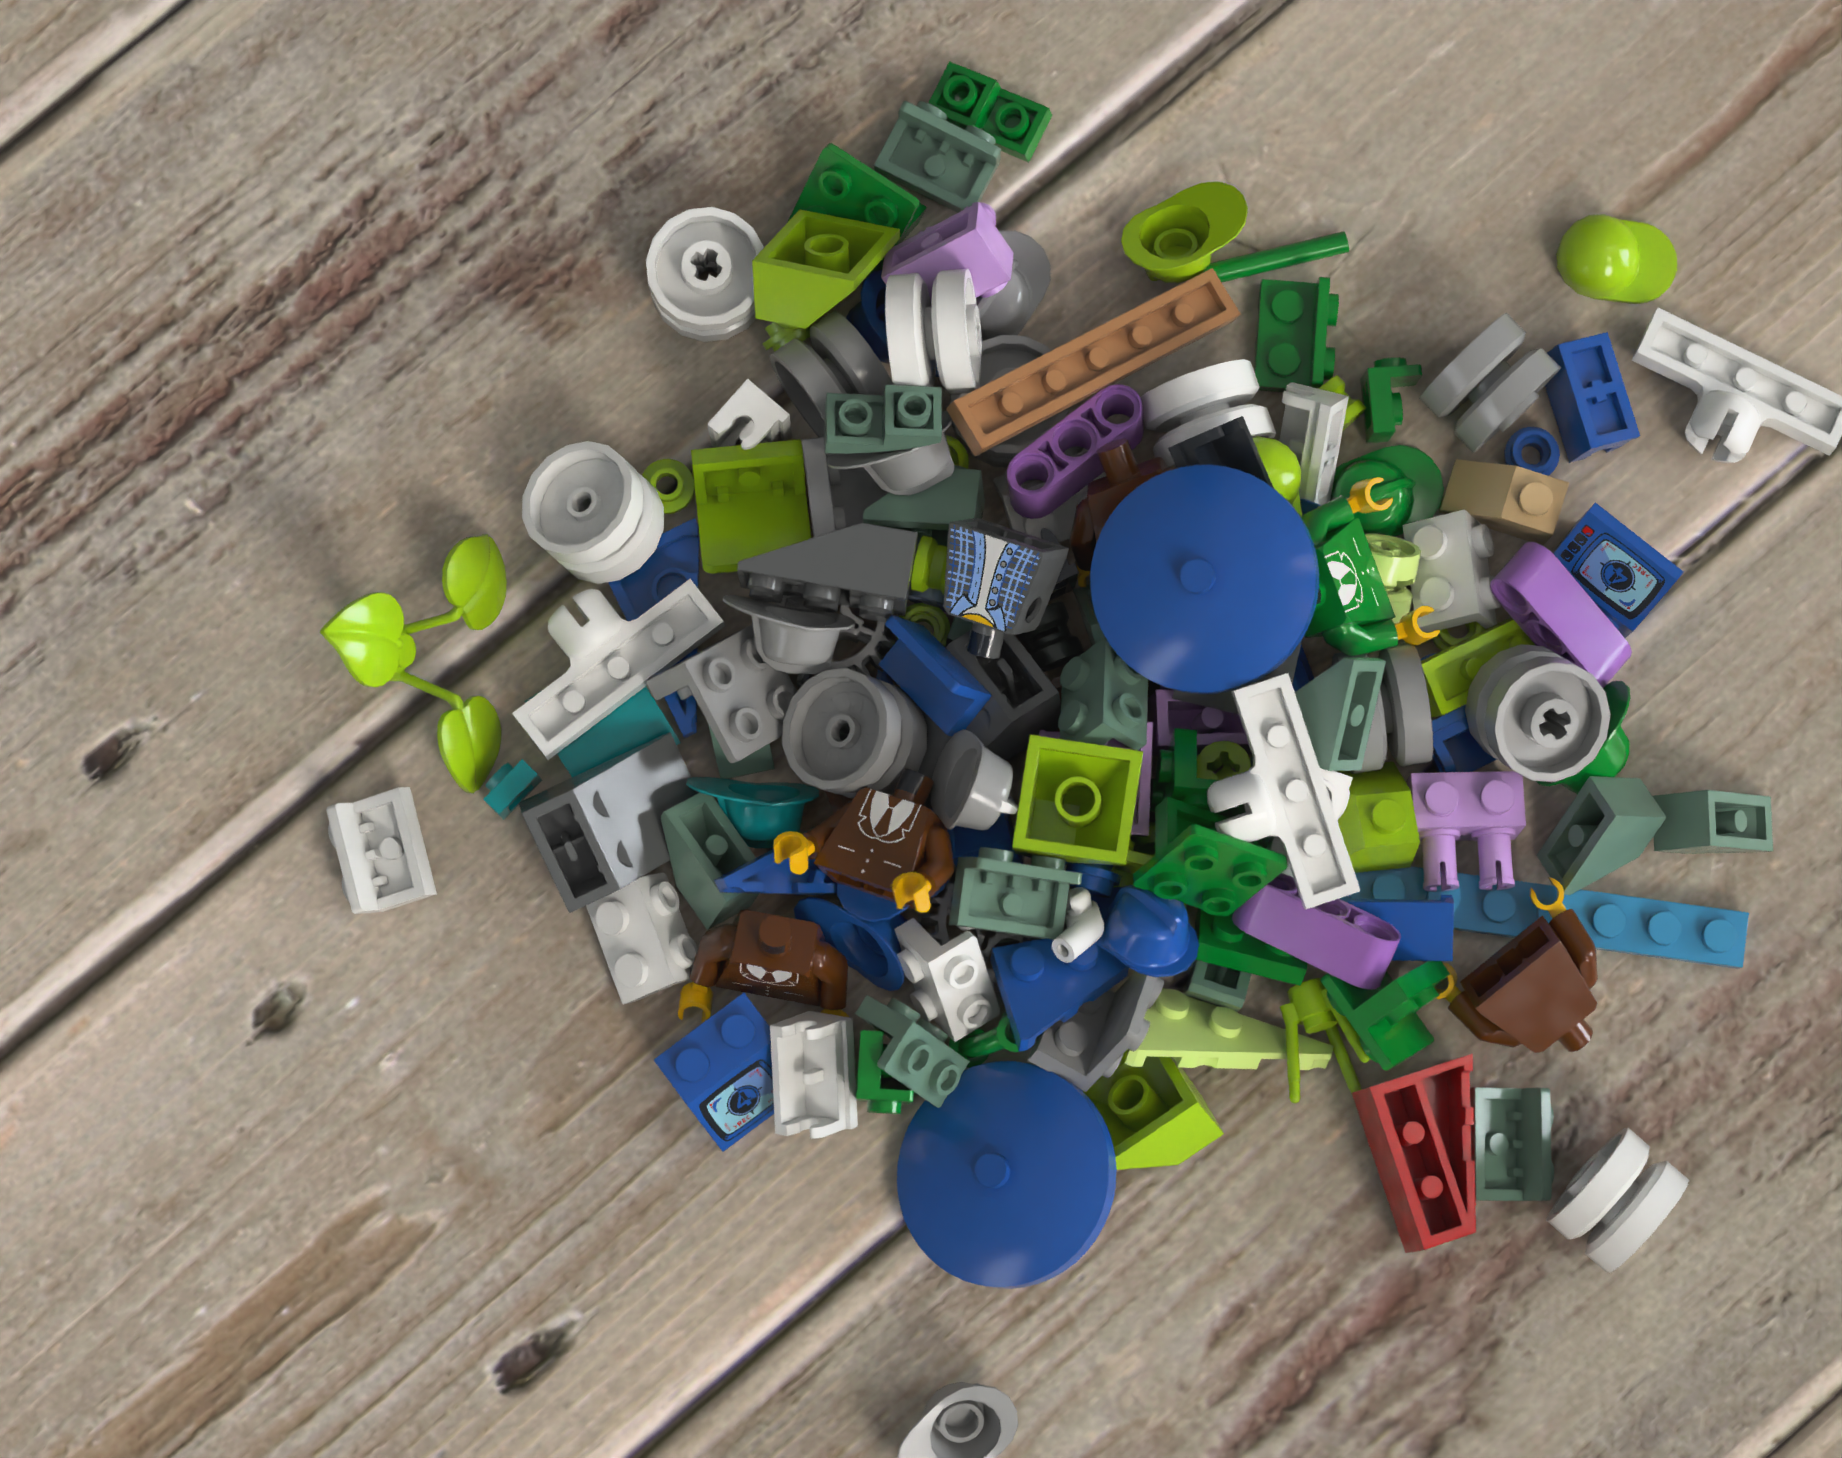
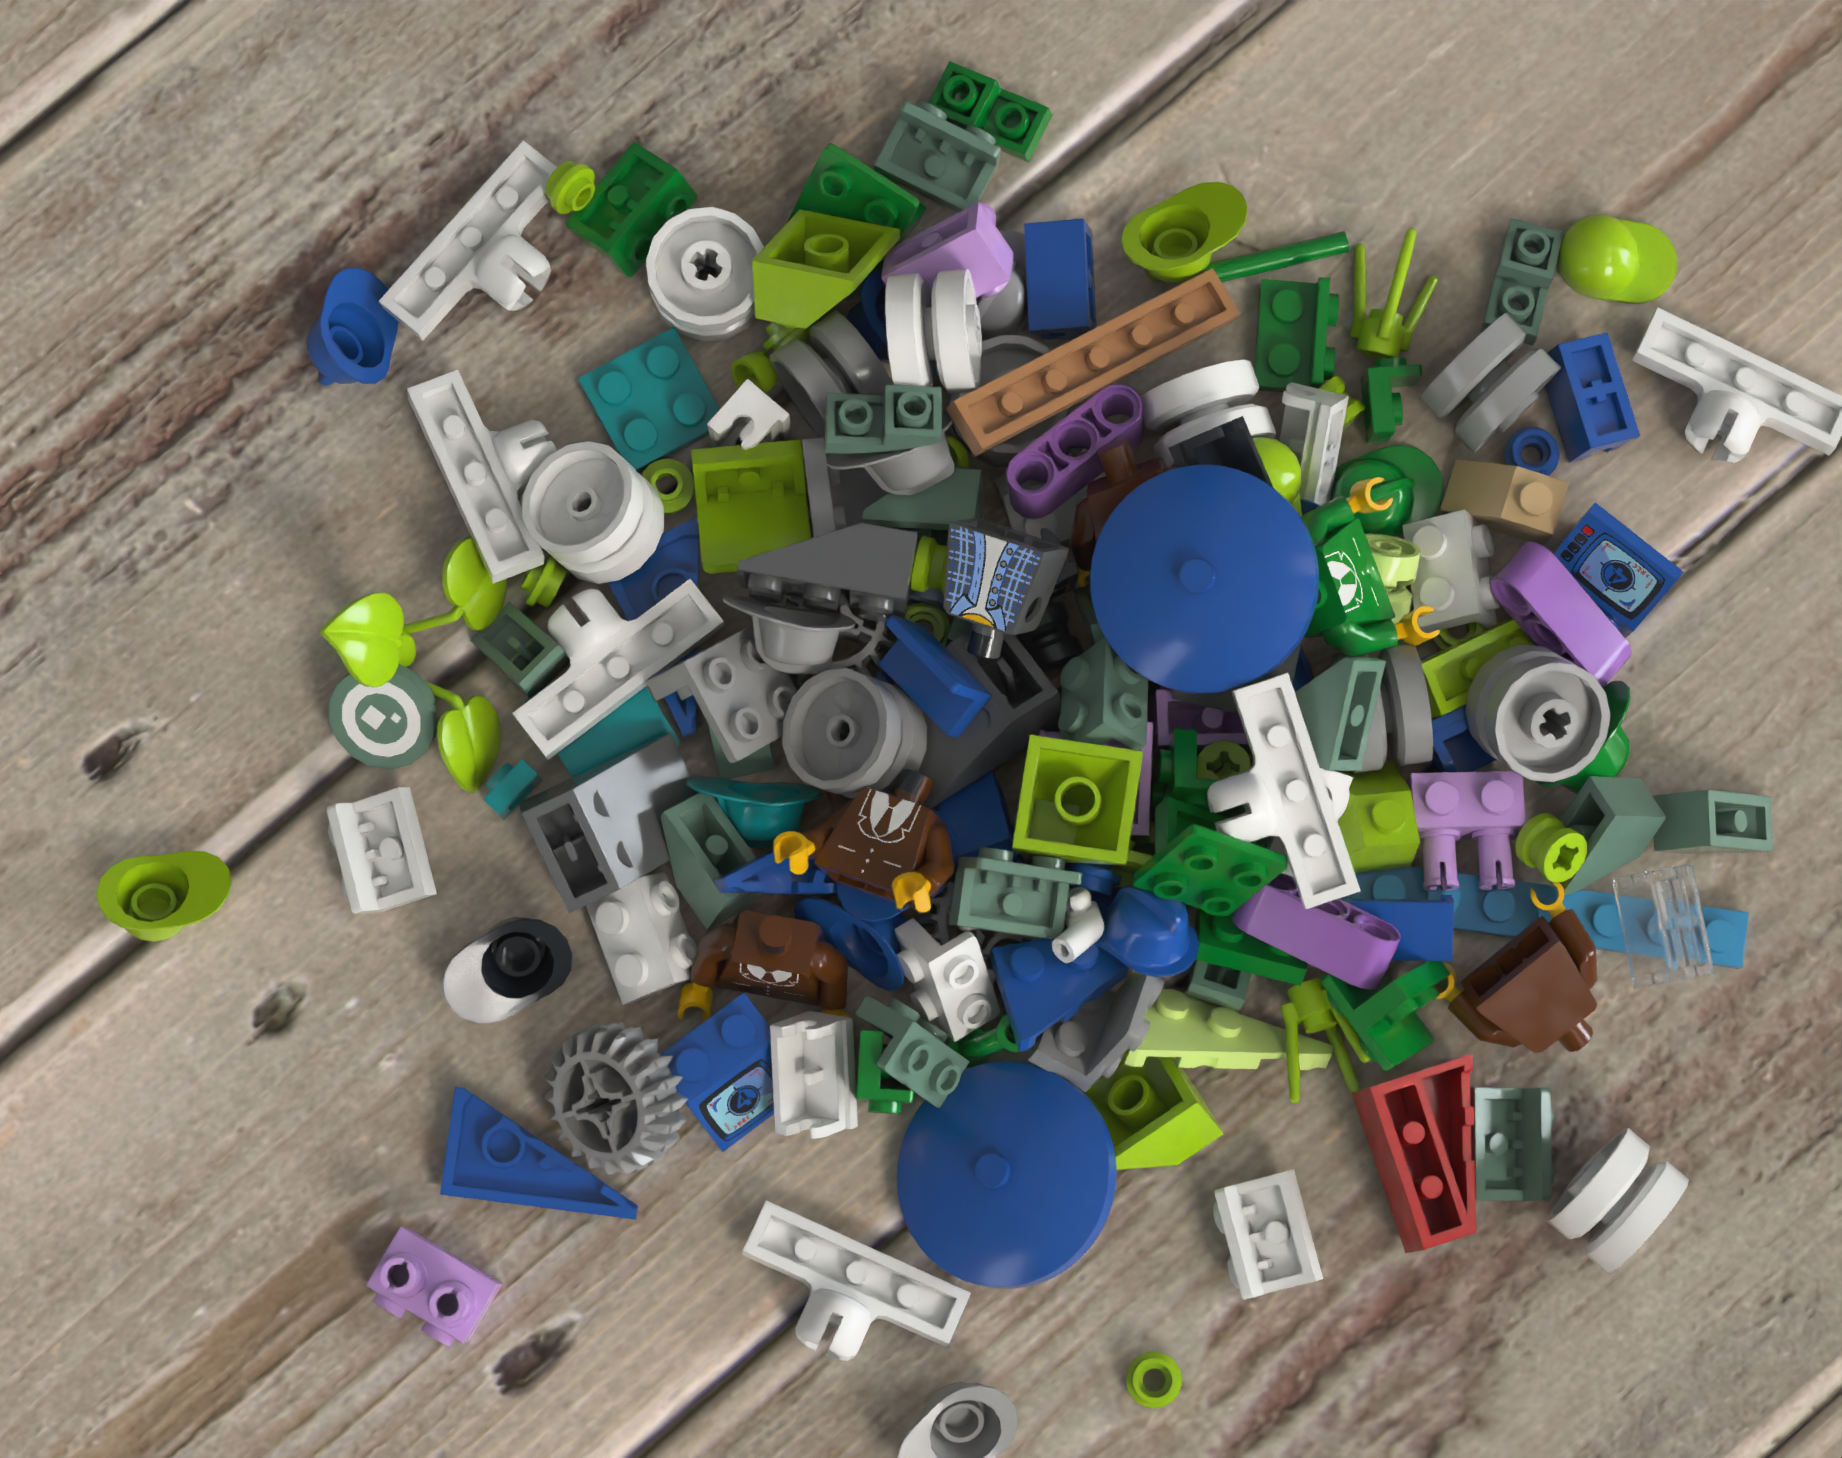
(163, 892): none -> lime piece
(353, 332): none -> blue piece
(385, 723): none -> sand green tile
(433, 1286): none -> lavender brick
(479, 249): none -> white plate
(483, 471): none -> white plate
(505, 1163): none -> blue wing
(506, 970): none -> black piece
(521, 650): none -> sand green slope
(543, 582): none -> lime plate
(570, 187): none -> lime plate
(615, 1098): none -> light grey gear
(631, 208): none -> green bracket
(651, 400): none -> teal plate
(756, 368): none -> lime hinge
(851, 1284): none -> white plate
(971, 784): light grey piece -> none
(1060, 278): none -> blue hinge
(1170, 1387): none -> lime plate
(1266, 1235): none -> white bracket
(1382, 332): none -> lime plant
(1523, 276): none -> sand green slope
(1551, 847): none -> lime wheel
(1663, 926): none -> clear hinge

